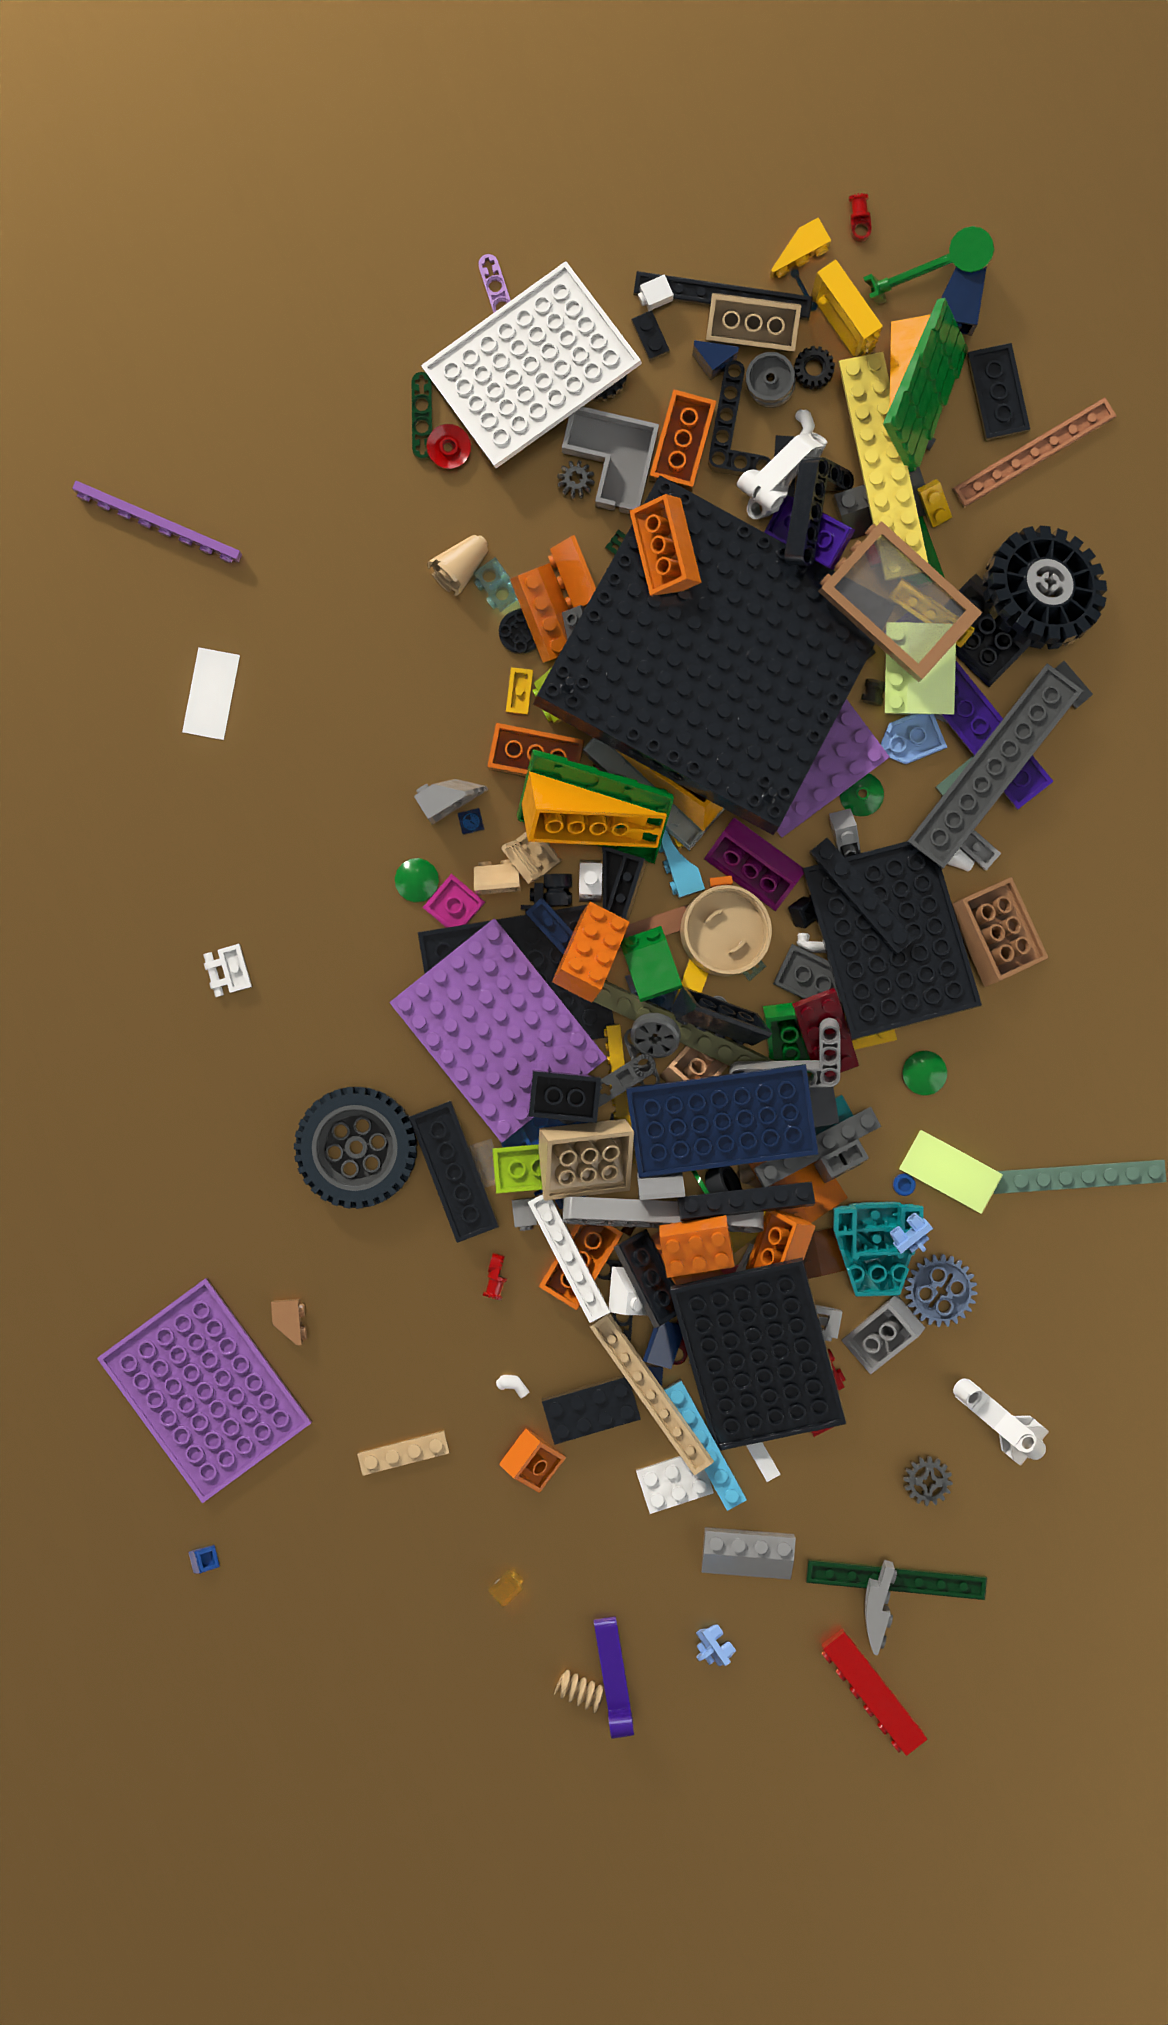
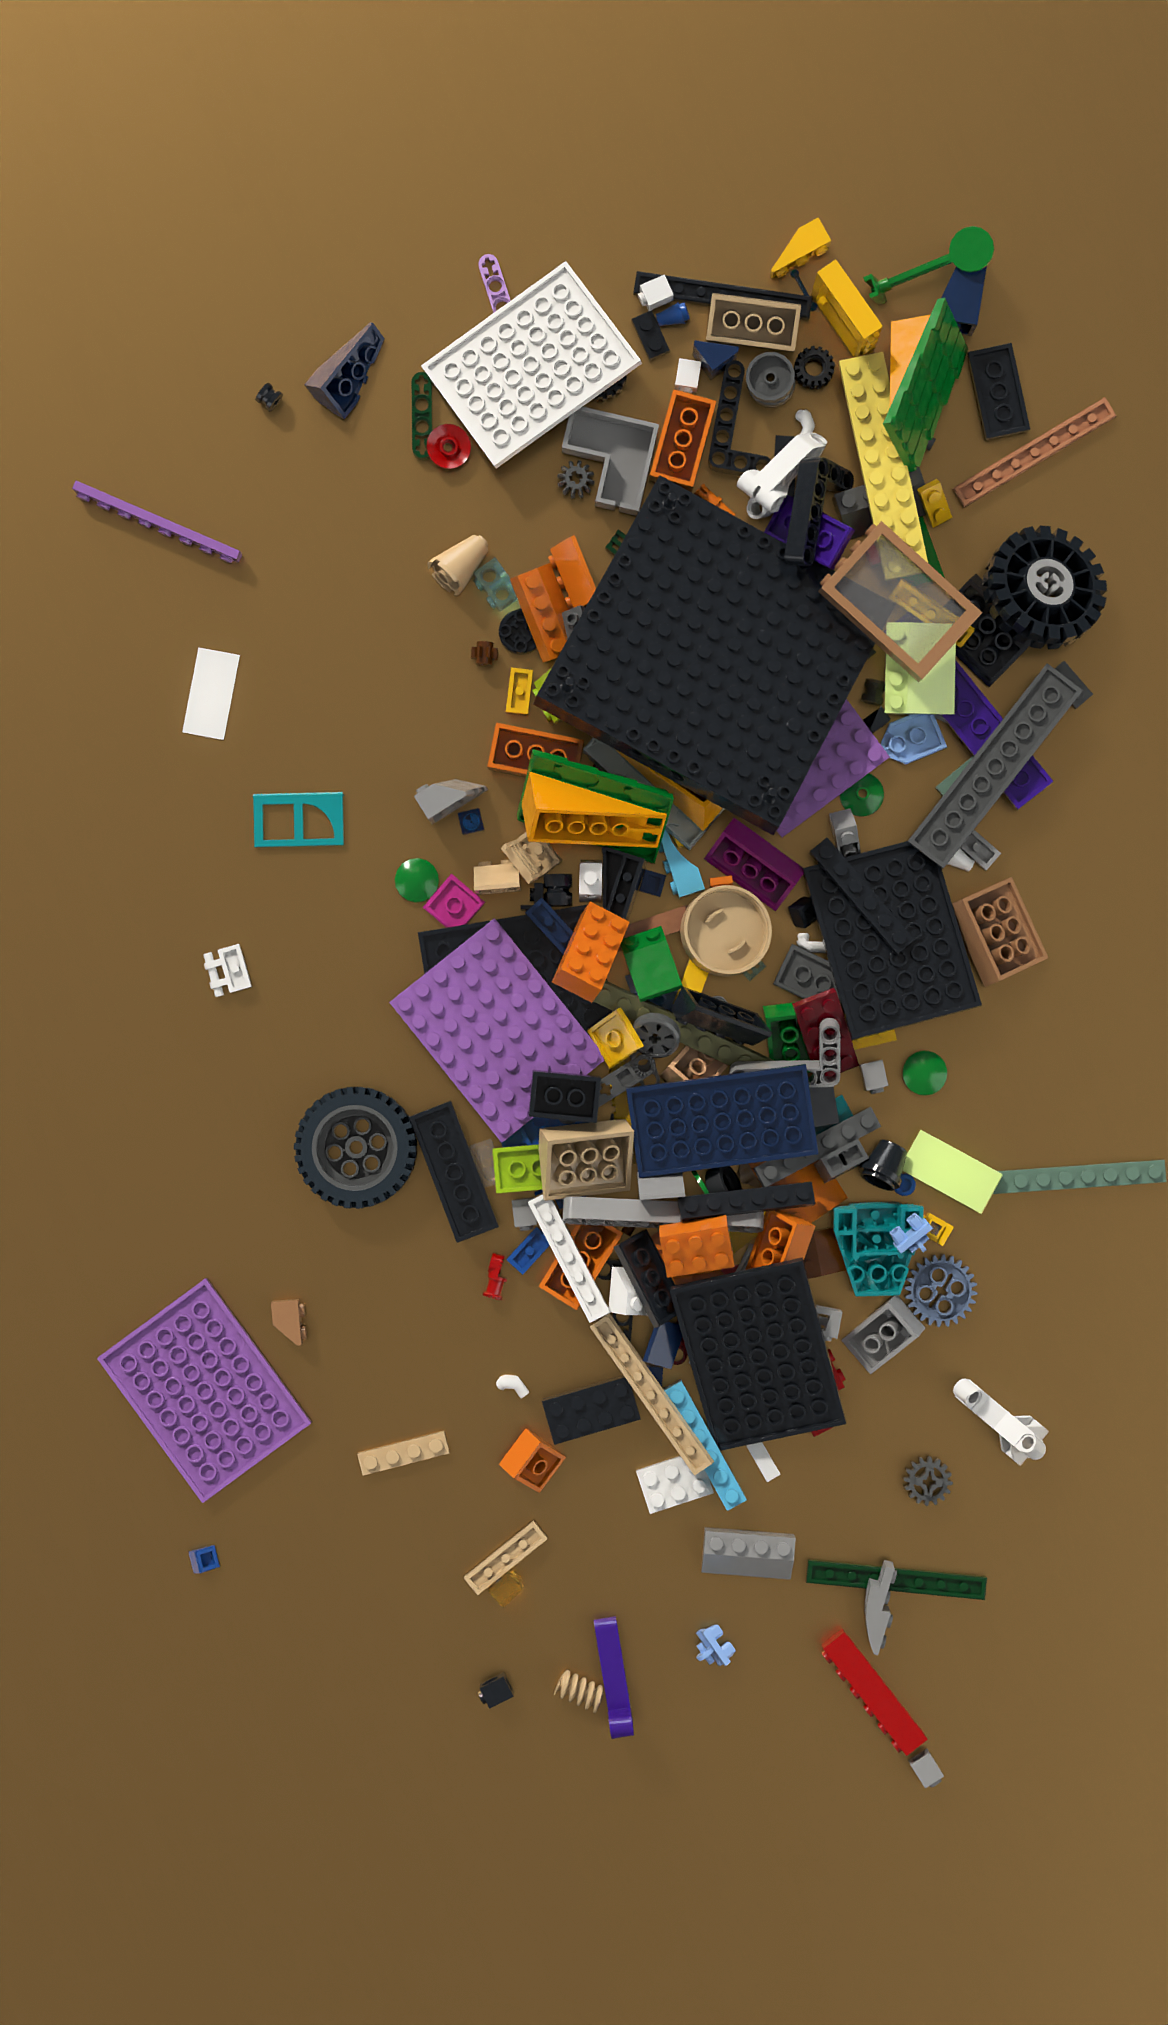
(269, 397): none -> black wheel
(329, 802): none -> teal window
(342, 375): none -> dark blue wedge
(484, 653): none -> reddish brown gear
(496, 1690): none -> black brick
(505, 1557): none -> tan plate
(528, 1251): none -> blue plate
(615, 1038): none -> yellow tile
(652, 883): none -> dark blue tile
(665, 545): orange slope -> none
(673, 315): none -> blue cone
(687, 375): none -> white brick
(707, 495): none -> orange pin
(860, 216): red connector -> none
(873, 1076): none -> light grey brick
(876, 720): none -> black slope
(884, 1166): none -> black piece
(926, 1769): none -> light grey brick
(940, 1231): none -> yellow window

